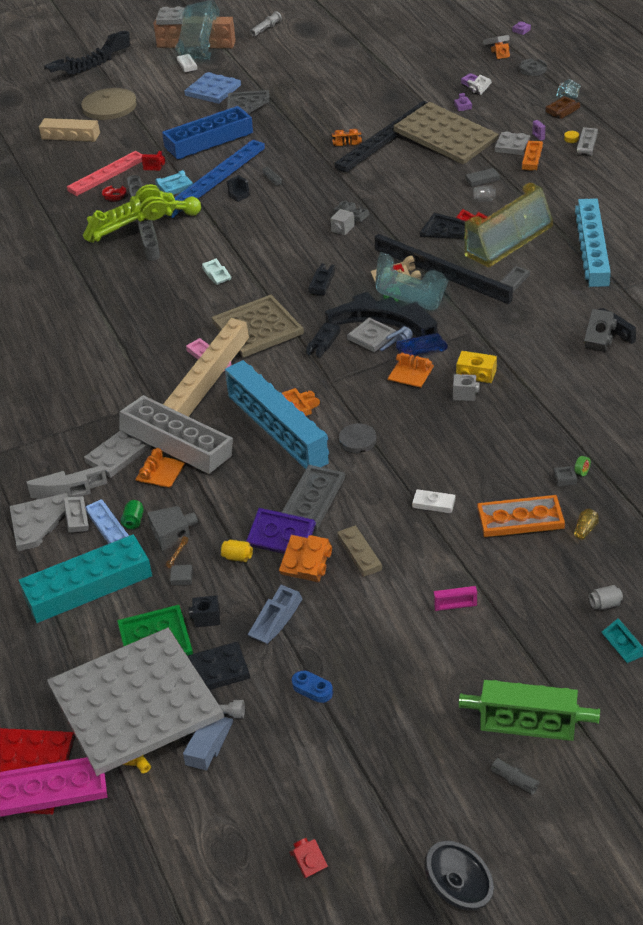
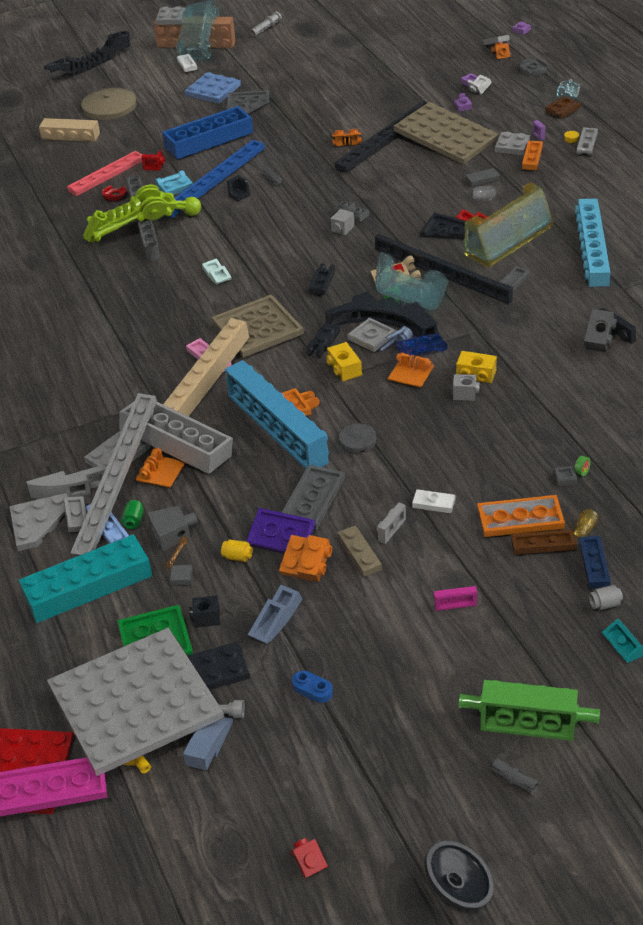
(114, 475): none -> light grey plate
(344, 361): none -> yellow brick
(391, 523): none -> light grey plate
(543, 542): none -> reddish brown plate
(594, 562): none -> dark blue plate

